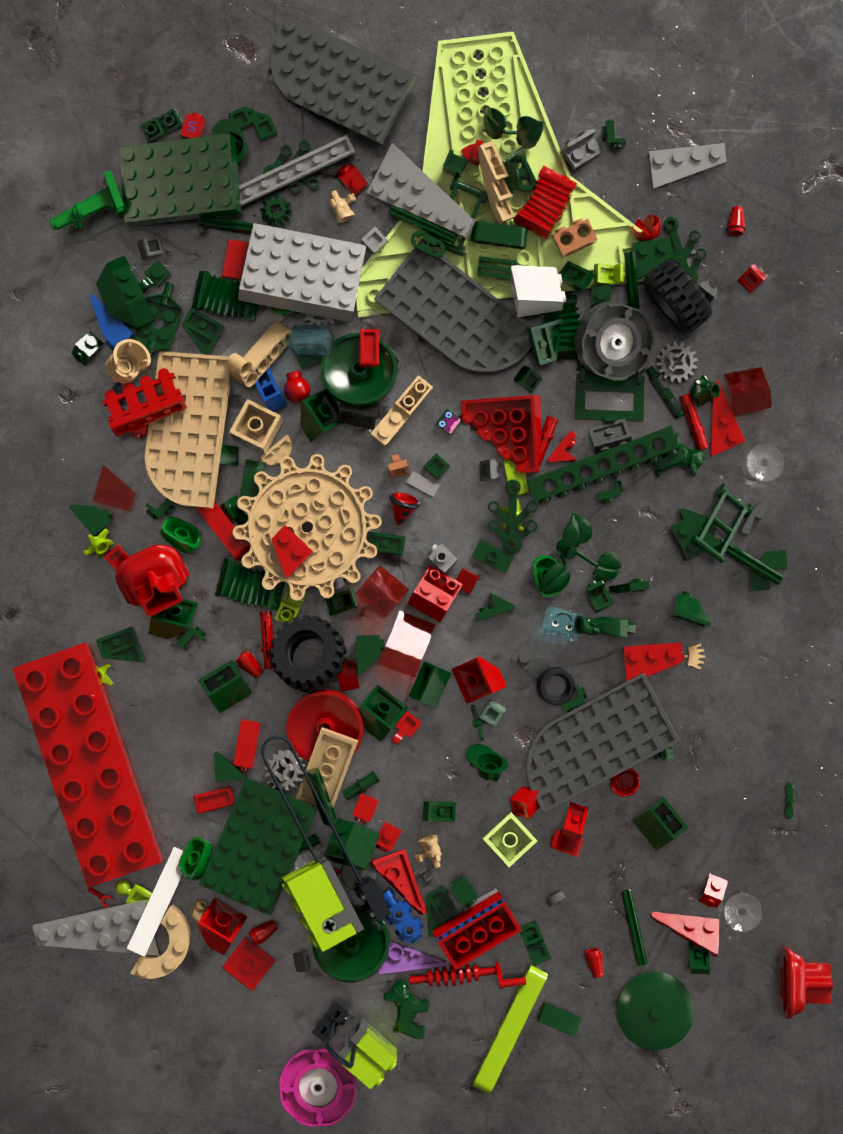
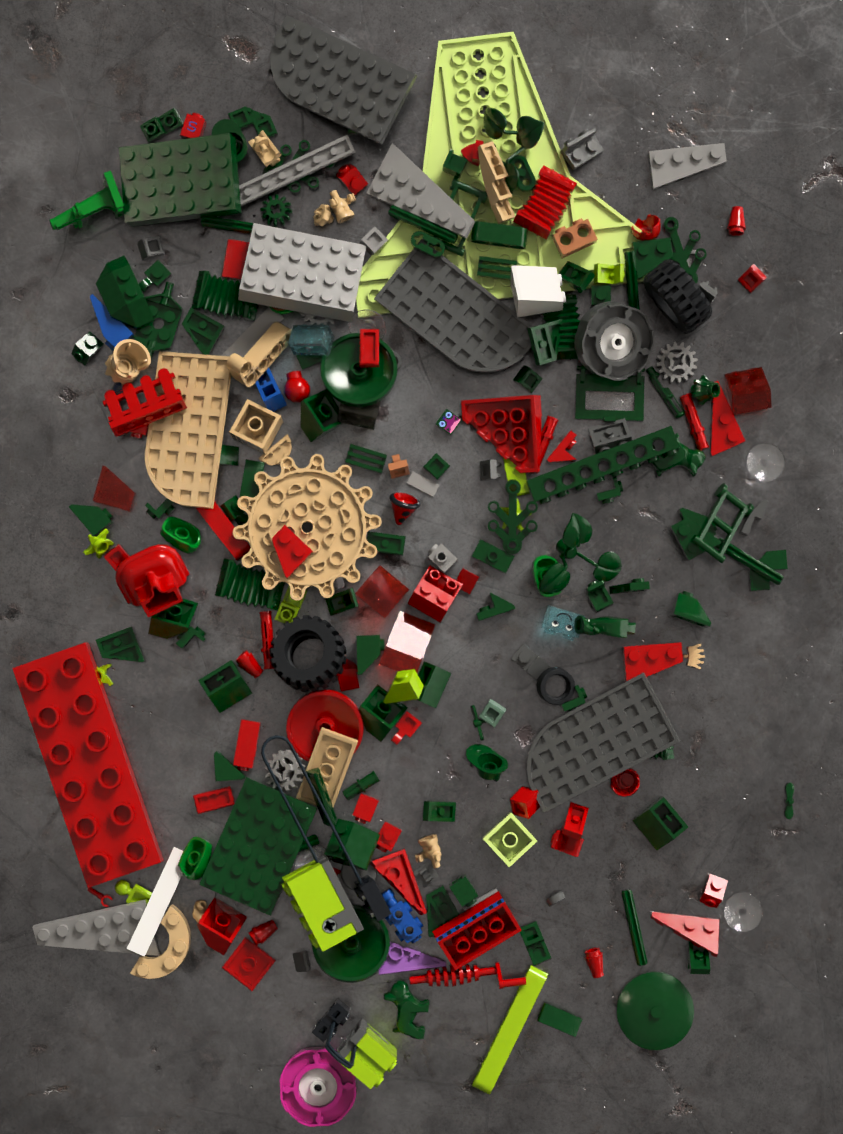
(265, 149): none -> tan hips
(323, 215): none -> tan piece
(371, 452): none -> dark green tile
(401, 411): tan slope -> none
(404, 687): none -> lime slope
(478, 679): red slope -> none
(609, 133): dark green bracket -> none
(802, 983): red piece -> none

